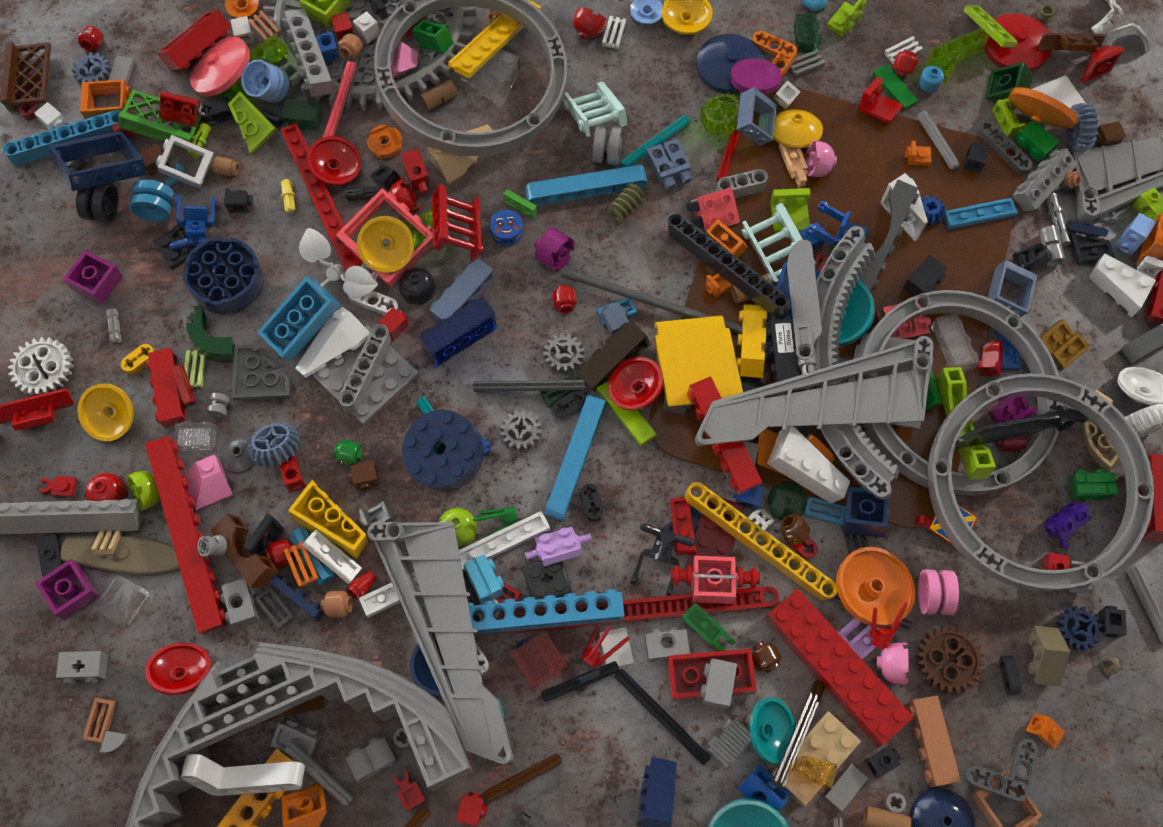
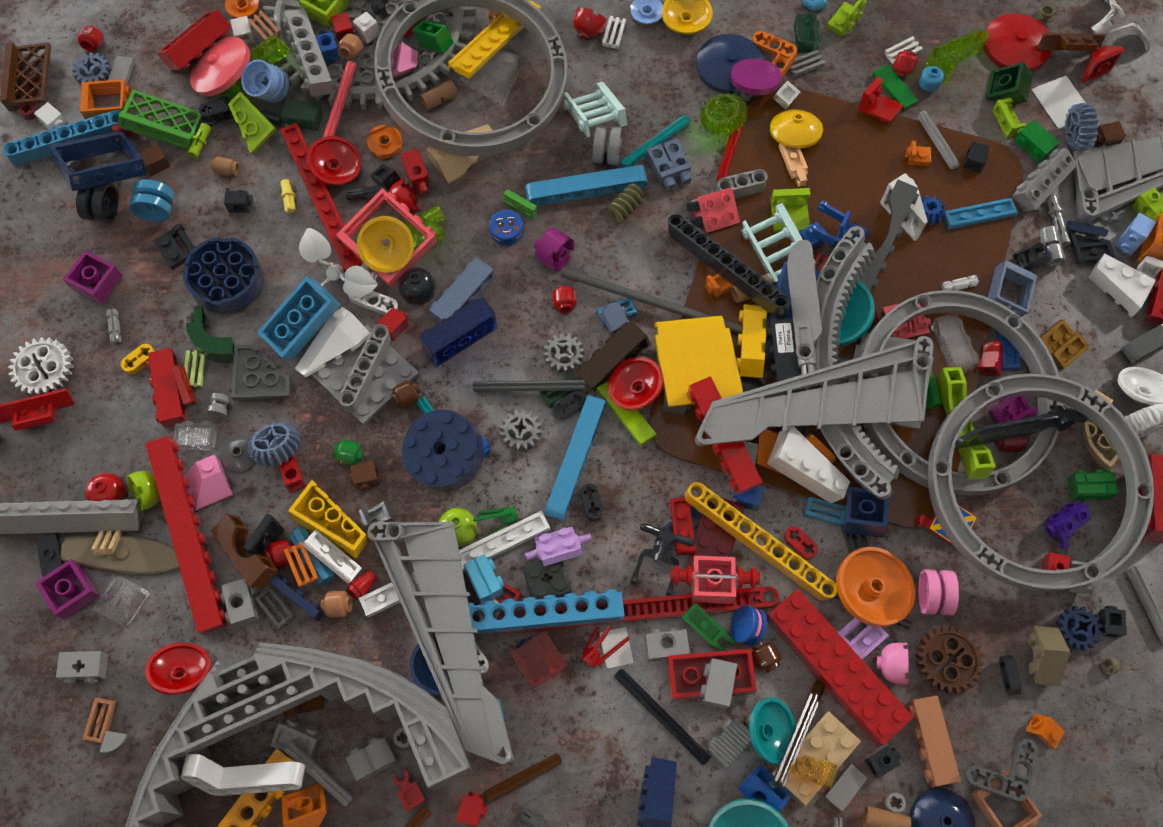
(60, 487): red plate -> none
(96, 413): yellow dish -> none
(171, 181): dark azure arm -> none
(178, 108): red slope -> none
(195, 222): blue piece -> none
(203, 168): white window -> none
(212, 545): light grey wheel -> none
(405, 394): none -> reddish brown head
(441, 224): red fence -> none
(580, 681): black axle -> none
(726, 238): orange brick -> none
(748, 625): none -> blue head
(755, 100): sand blue window -> none
(761, 520): white tile -> none
(776, 498): clear green dish -> none
(795, 529): reddish brown head -> none
(820, 159): bright pink cylinder -> none
(883, 636): red plant -> none
(926, 276): black brick -> none
(961, 283): none -> white axle
(990, 26): lime tile -> none
(1007, 145): dark grey beam -> none
(1043, 108): orange dish -> none
(1072, 179): nougat plate -> none

